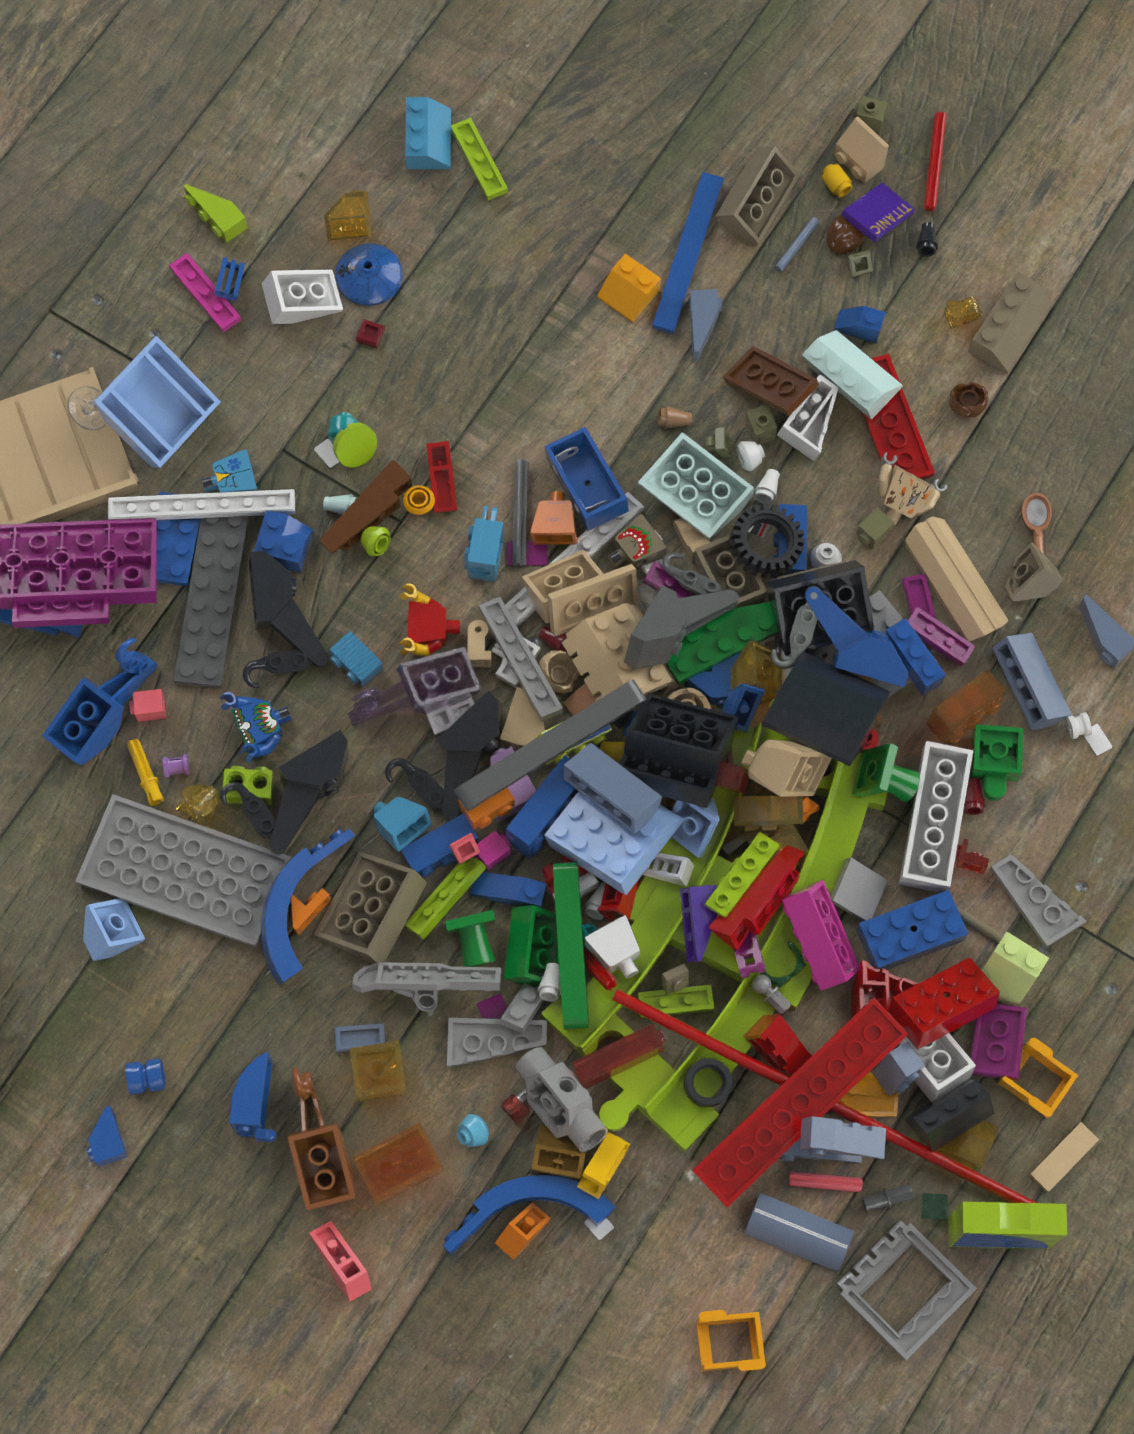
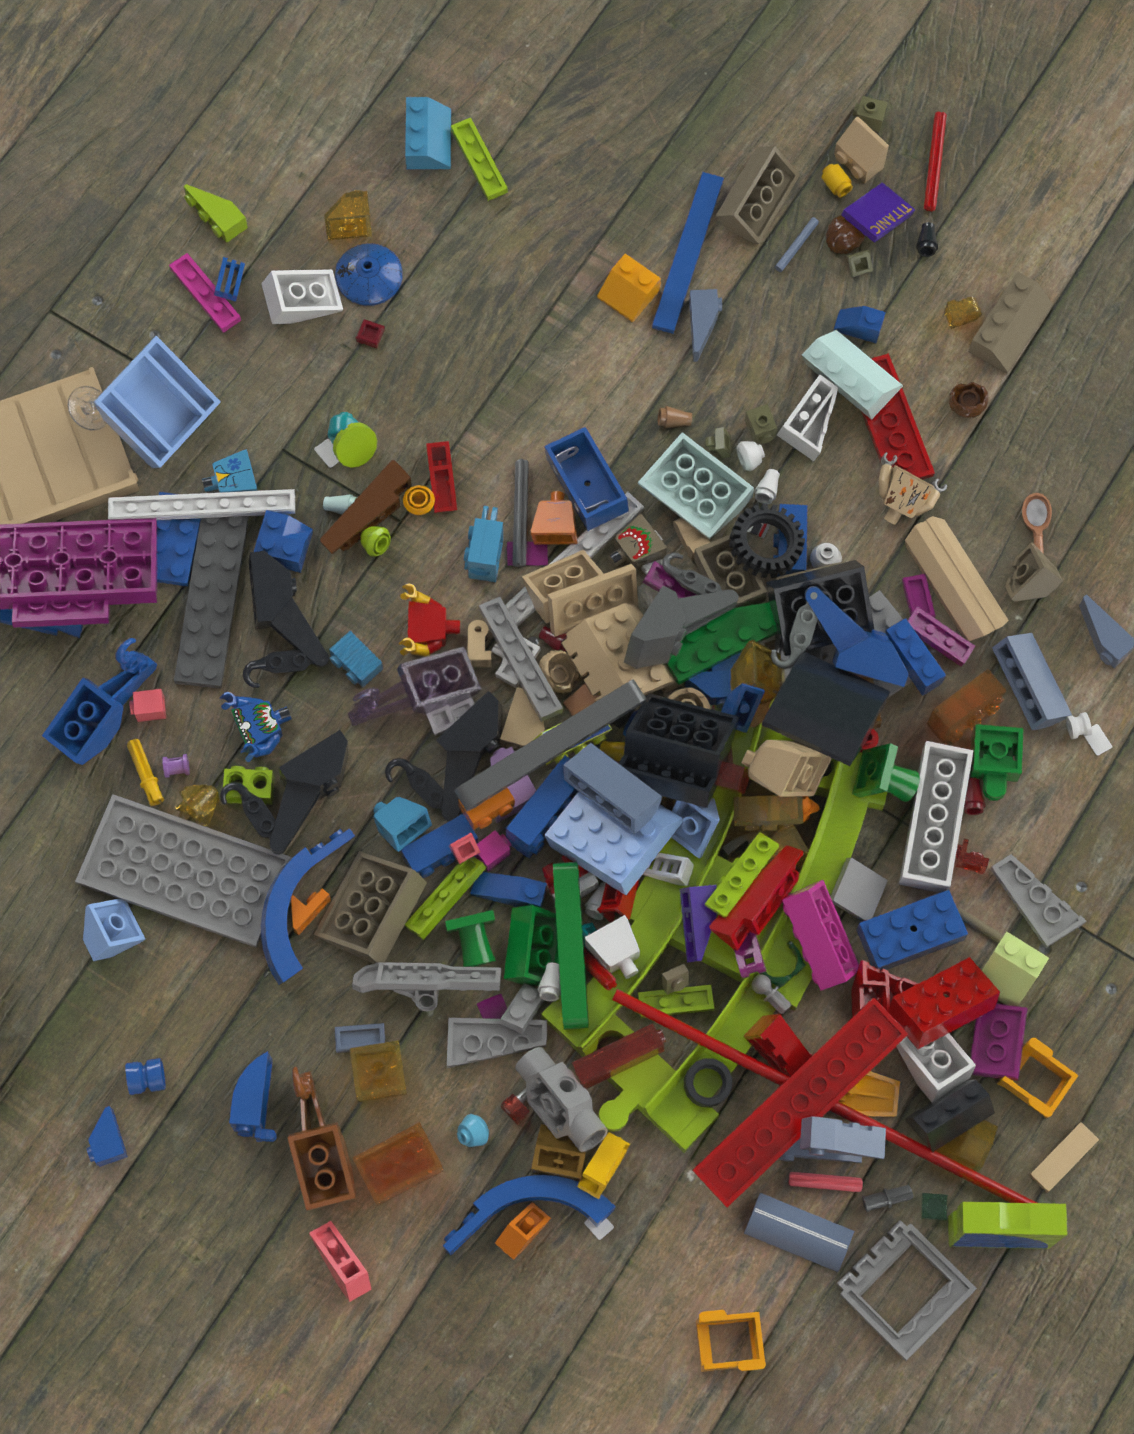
(771, 380): reddish brown plate -> none
(874, 528): olive brick -> none
(898, 1069): sand blue brick -> none

